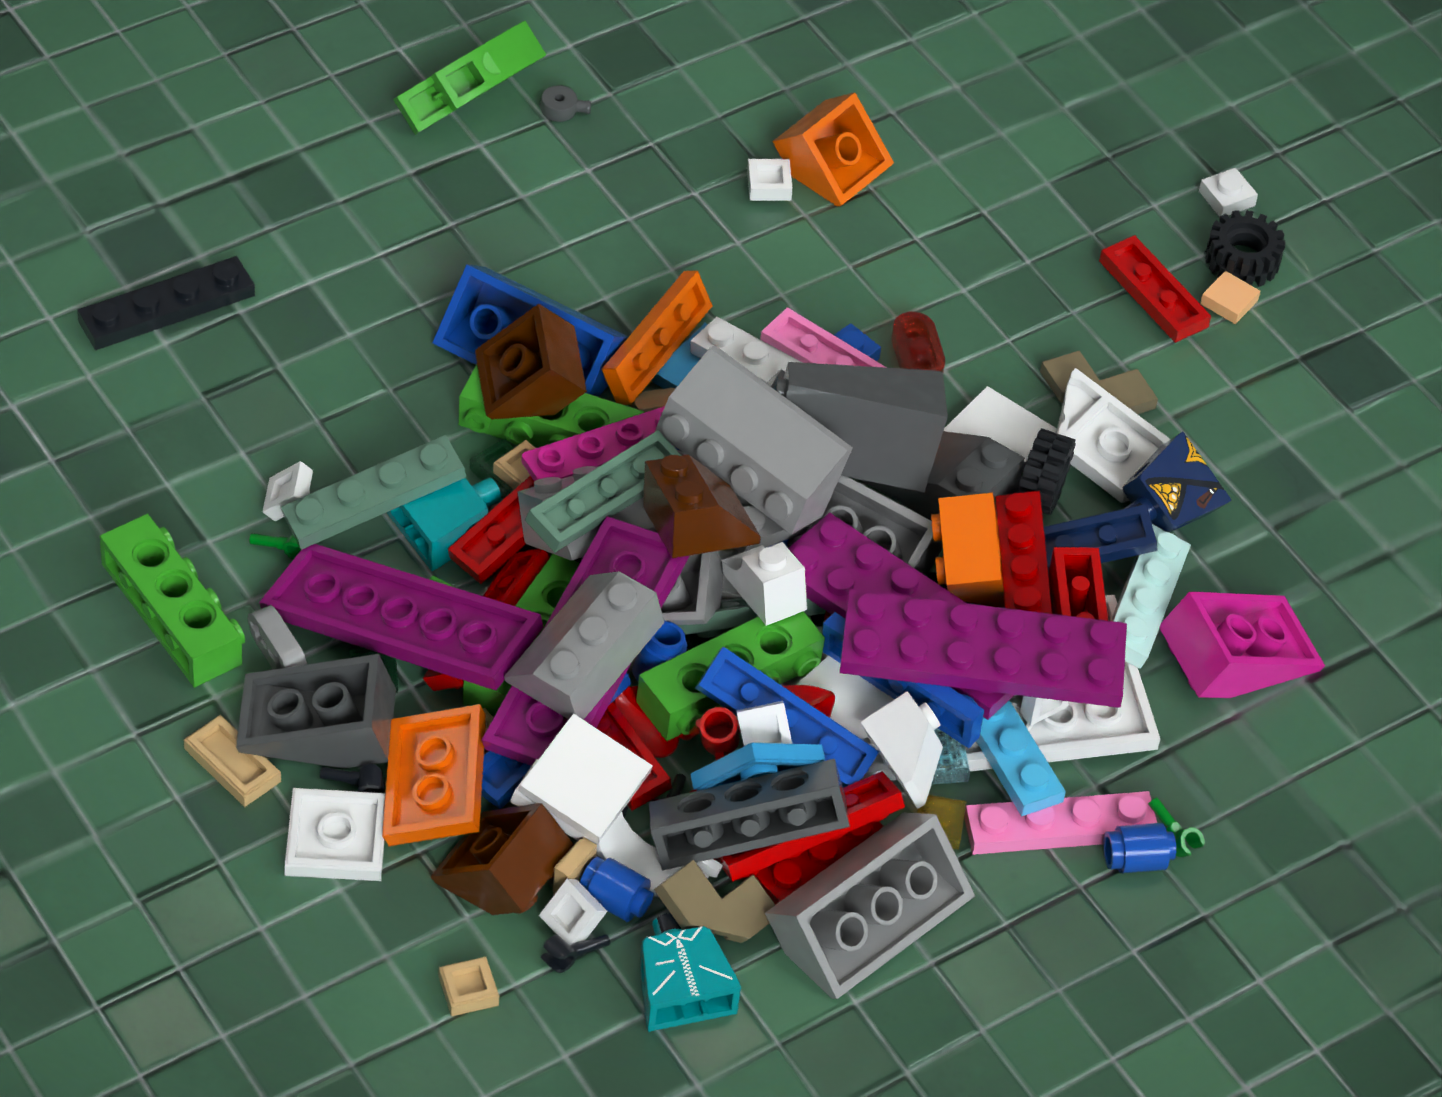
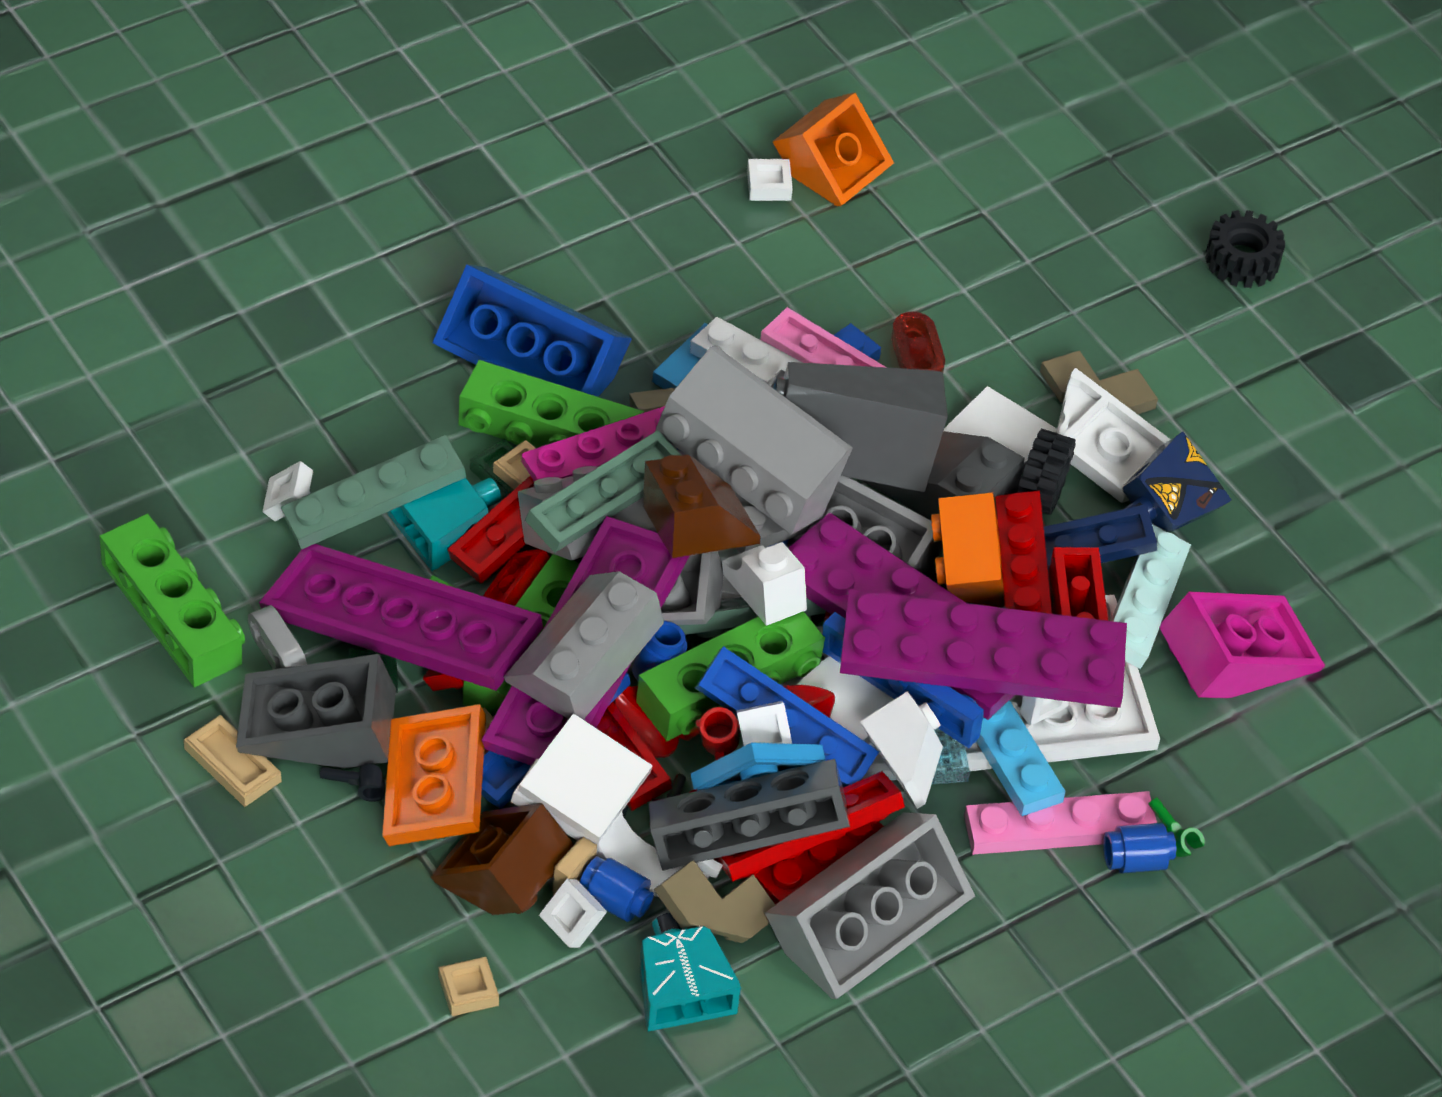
(166, 302): black plate -> none
(287, 544): green hand -> none
(335, 834): white tile -> none
(469, 77): bright green slope -> none
(531, 367): reddish brown slope -> none
(561, 104): dark grey piece -> none
(562, 955): black hand -> none
(657, 337): orange plate -> none
(950, 815): clear yellow plate -> none
(1155, 288): red plate -> none
(1228, 192): white plate -> none
(1230, 297): light nougat tile -> none

